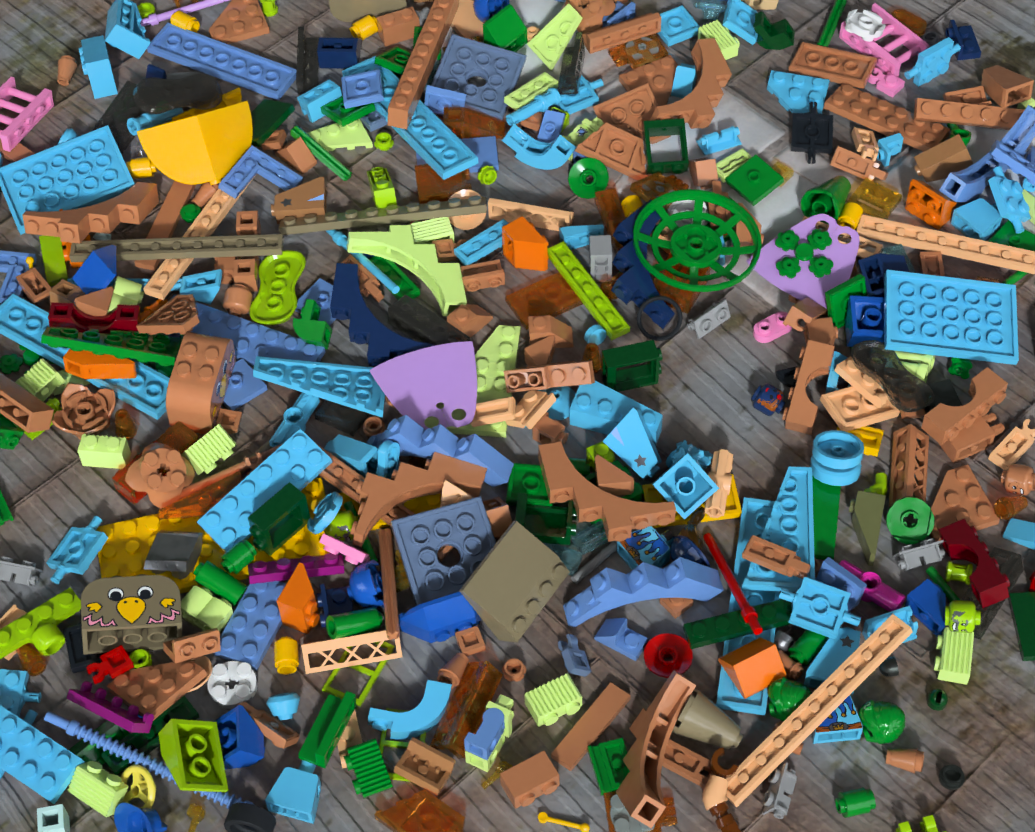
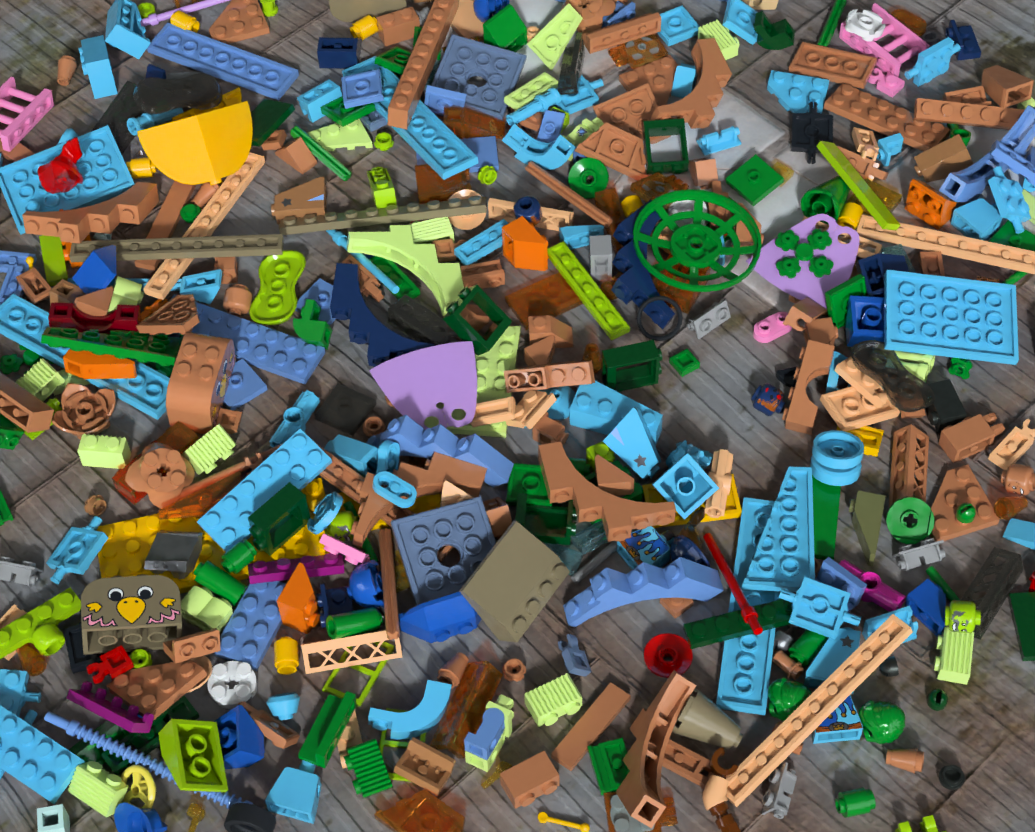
(61, 172): none -> red helmet
(95, 505): none -> medium nougat plate
(125, 425): clear orange cone -> none
(246, 267): nougat arch -> none
(254, 163): medium blue plate -> none
(307, 62): clear smoke fence -> none
(333, 382): medium azure wing -> none
(395, 489): none -> medium azure plate
(465, 330): none -> dark green window
(470, 641): nougat plate -> none
(528, 208): none -> dark blue head
(570, 195): none -> nougat axle
(595, 334): medium azure tile -> none
(620, 638): medium blue slope -> none
(684, 362): none -> green tile
(710, 10): clear light blue piece -> none
(734, 165): yellowish green tile -> none
(753, 666): orange slope -> none
(775, 558): nougat hinge -> none
(858, 186): none -> lime tile
(880, 485): lime arm -> none
(946, 421): nougat arch -> none
(958, 572): lime bush -> none
(968, 515): none -> green hinge
(986, 581): dark red arch -> none

